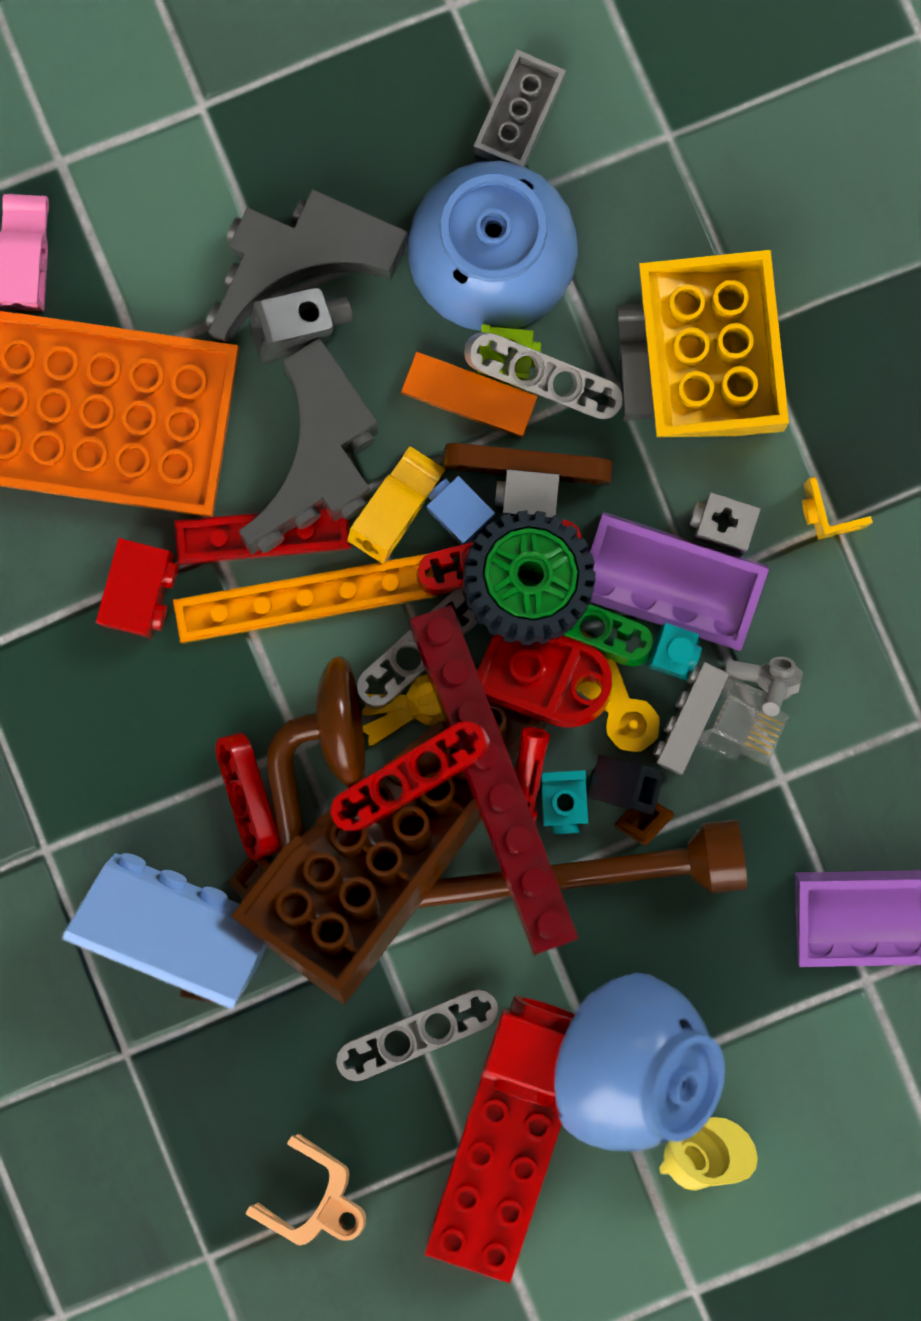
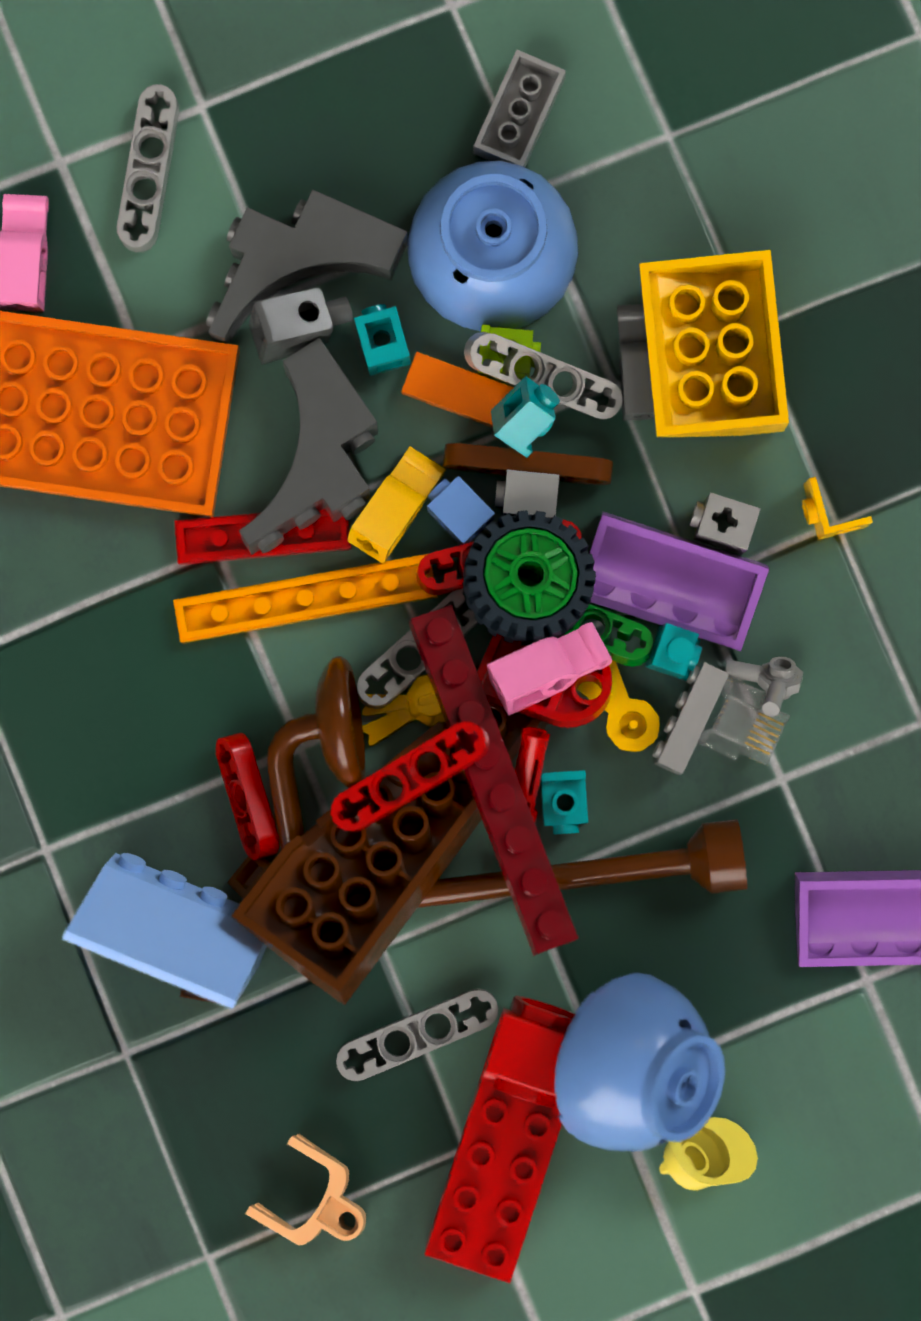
(137, 589): red brick -> none
(148, 168): none -> light grey beam
(379, 320): none -> teal brick
(524, 415): none -> teal brick
(547, 667): none -> bright pink piece
(625, 784): black brick -> none
(644, 826): reddish brown slope -> none

